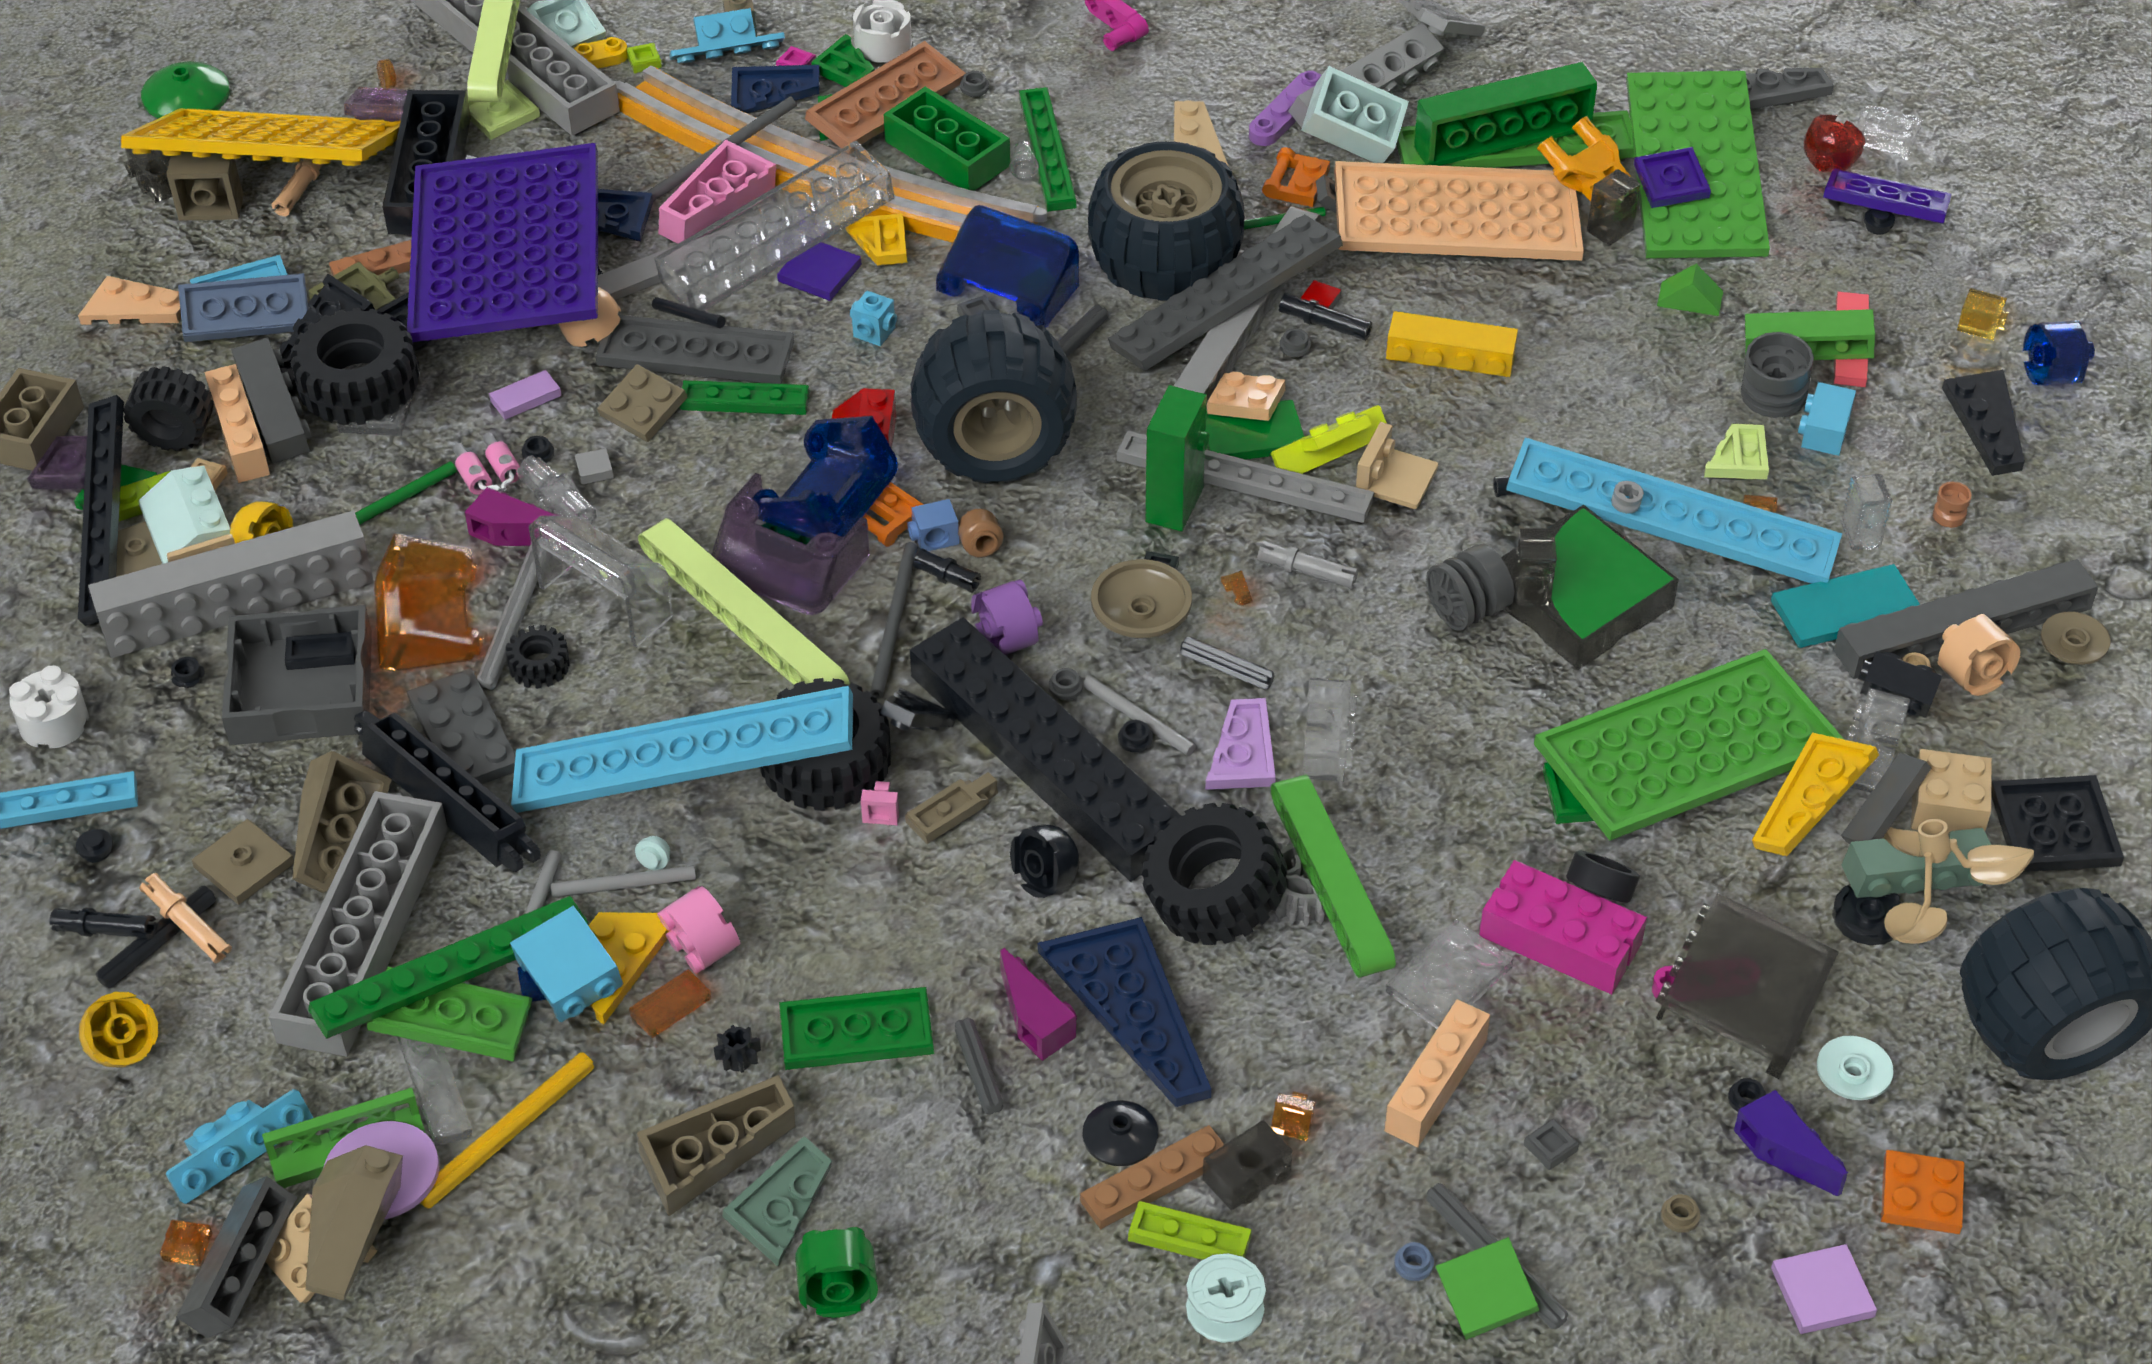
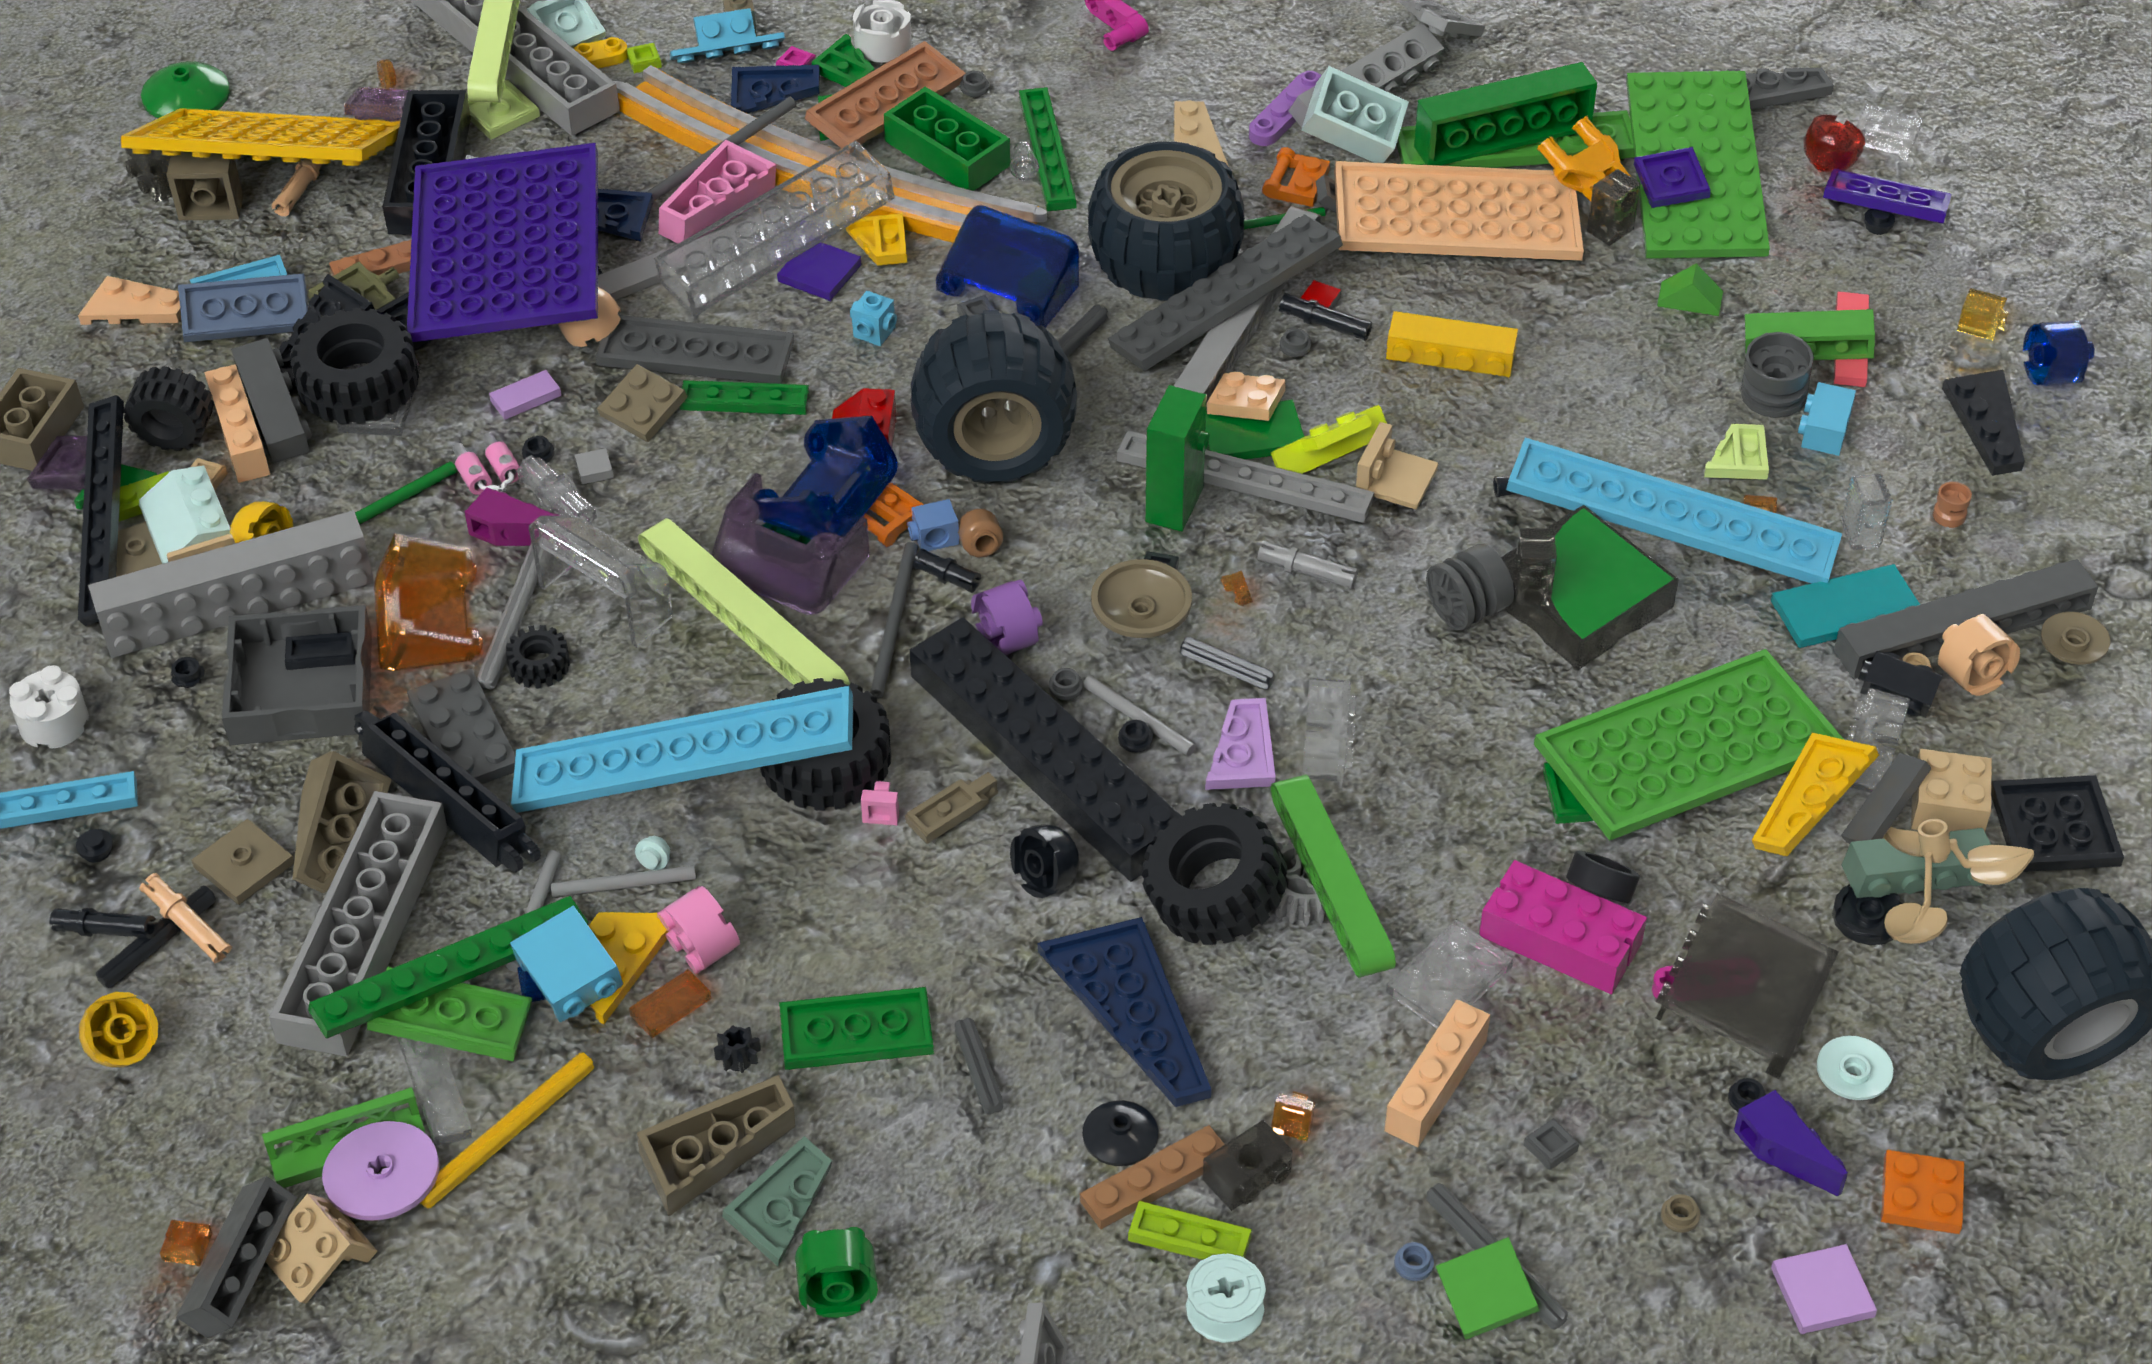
(232, 1143): medium azure bracket -> none
(347, 1214): dark tan wedge -> none
(688, 312): black bar -> none
(916, 712): black wing -> none
(1038, 1014): magenta slope -> none
(1624, 489): light grey bush -> none

